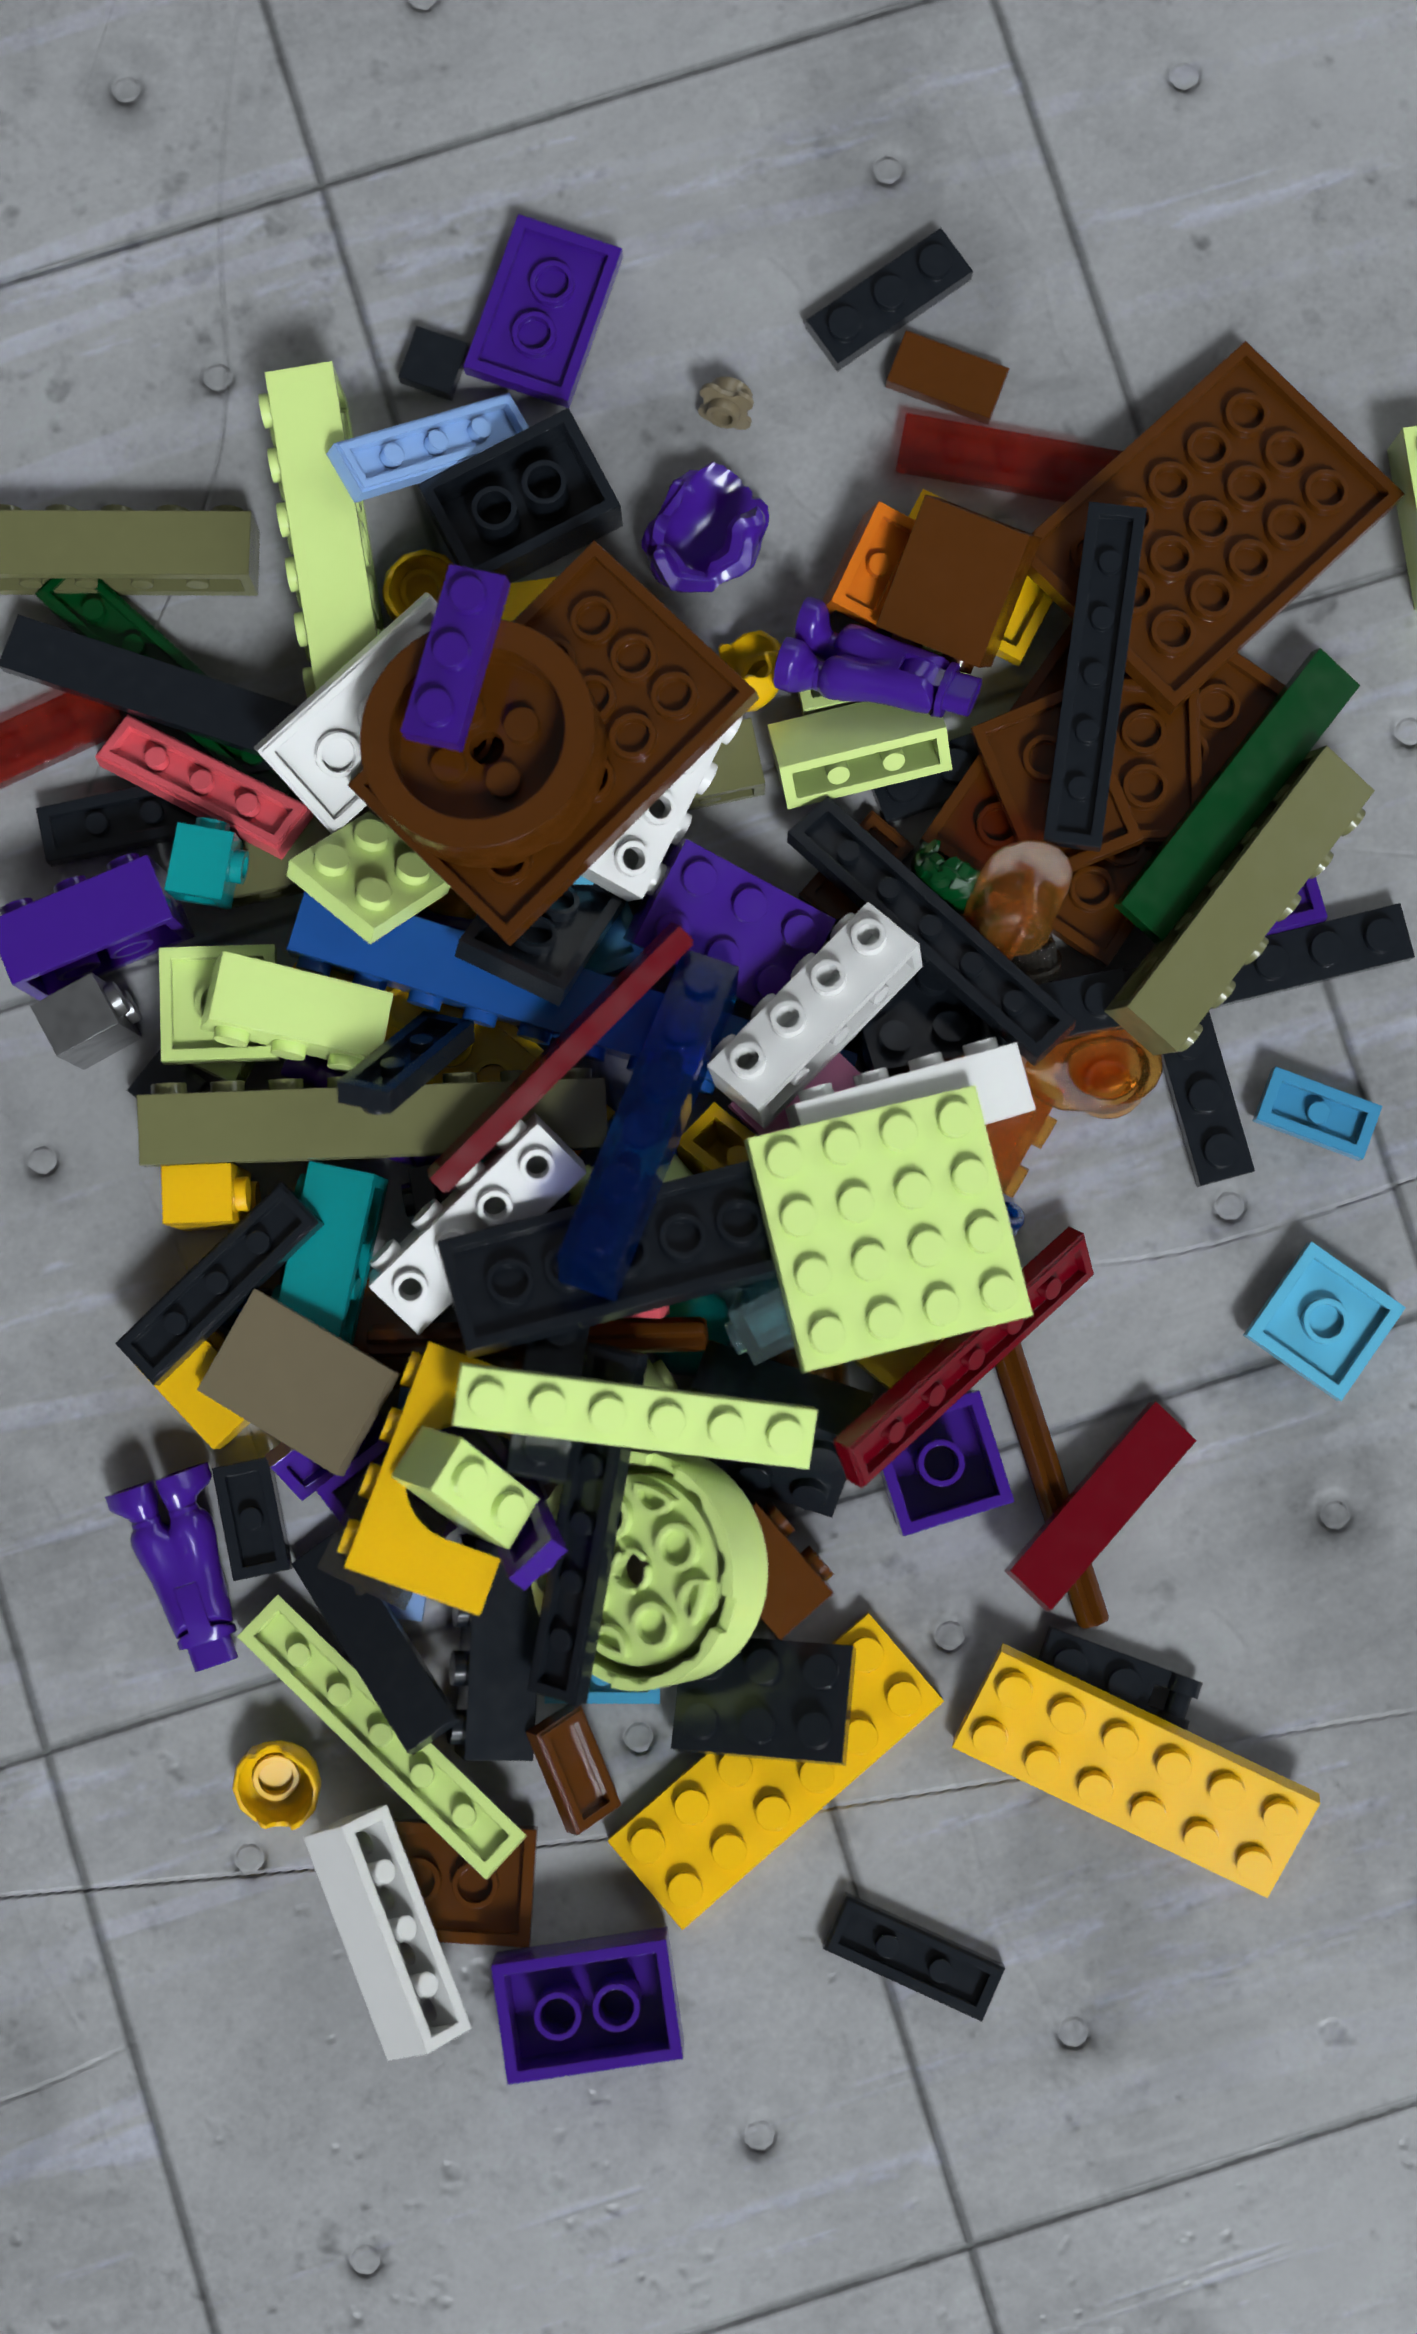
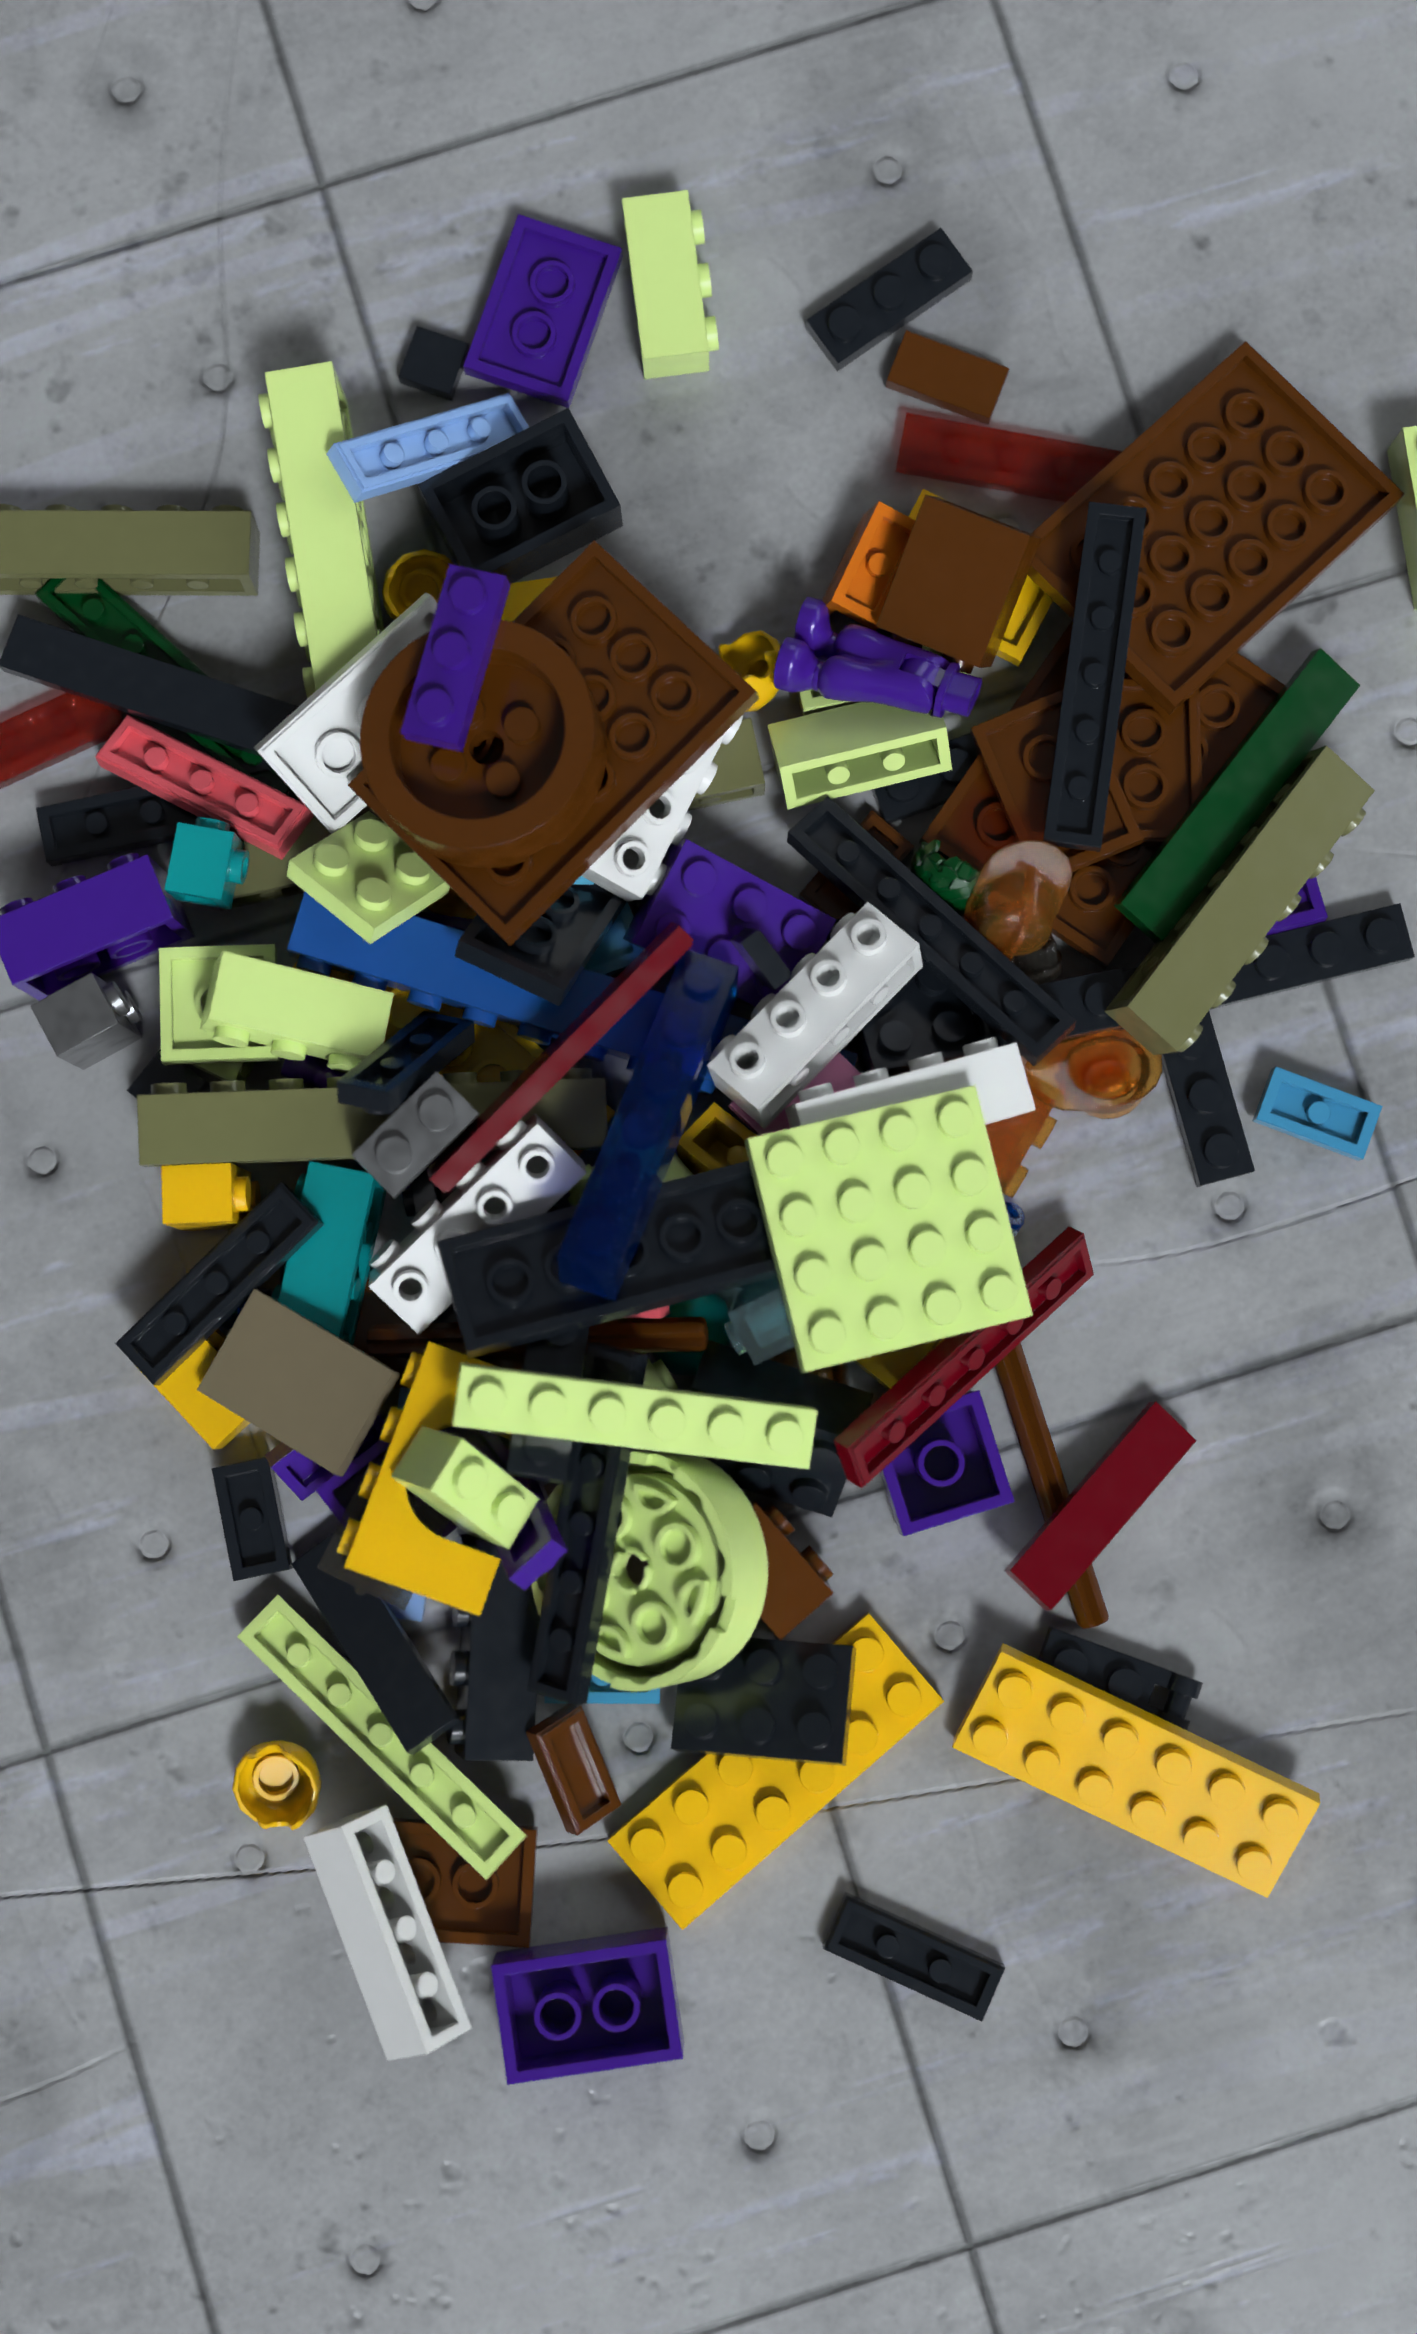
(182, 1561): dark purple piece -> none
(415, 1135): none -> flat silver brick
(669, 284): none -> yellowish green brick
(705, 531): dark purple hair -> none
(726, 403): dark tan plate -> none
(761, 957): none -> black tile
(1324, 1321): medium azure plate -> none

